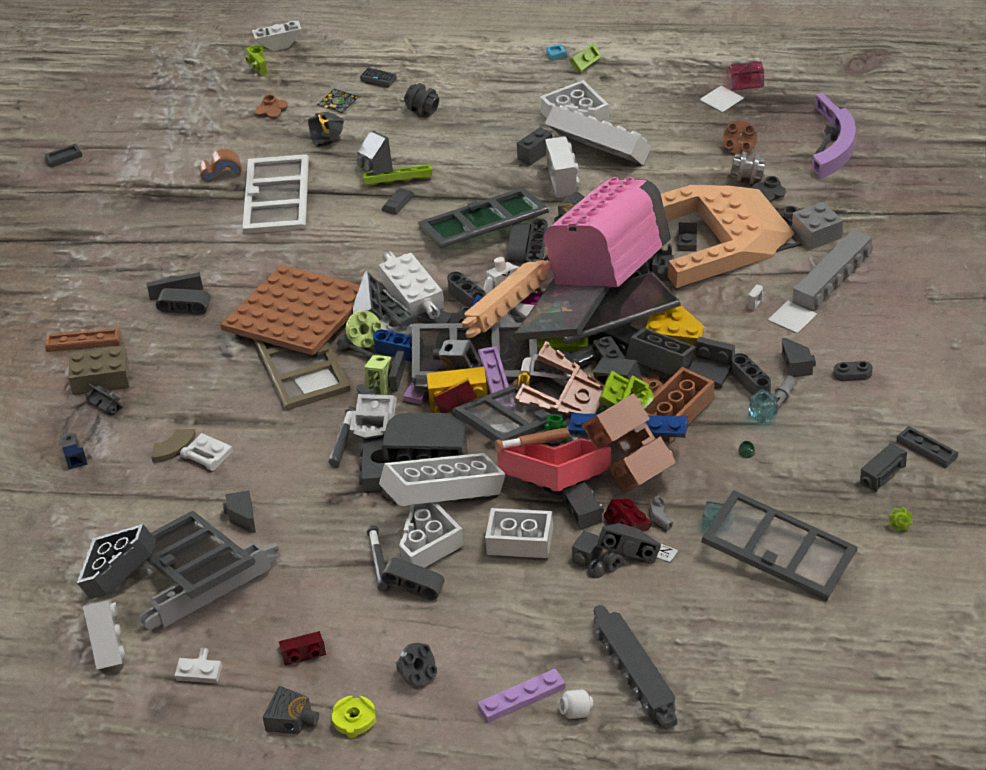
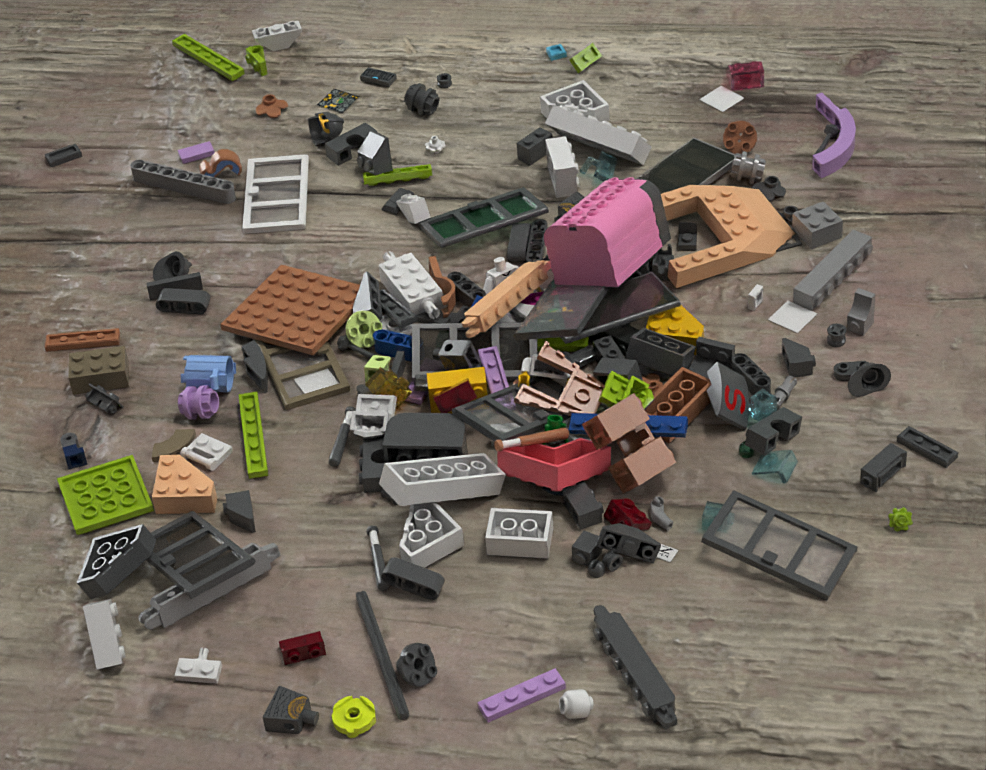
(105, 494): none -> lime plate
(171, 266): none -> dark grey piece
(182, 488): none -> light nougat brick
(183, 181): none -> light grey beam
(196, 152): none -> lavender tile
(198, 401): none -> lavender piece
(208, 57): none -> lime plate
(209, 370): none -> light blue container
(253, 435): none -> lime plate
(255, 365): none -> dark grey slope
(340, 148): none -> dark grey arch
(382, 655): none -> dark grey axle
(387, 383): none -> clear yellow brick
(413, 208): none -> white slope
(435, 145): none -> white plant
(444, 80): none -> dark grey bush
(445, 284): none -> nougat piece
(604, 166): none -> clear light blue plate
(689, 165): none -> clear smoke door
(729, 395): none -> dark grey slope
(764, 434): none -> dark grey arch
(778, 462): none -> clear light blue piece
(836, 335): none -> dark grey wheel
(862, 312): none -> light grey arch
(869, 379): none -> dark grey piece

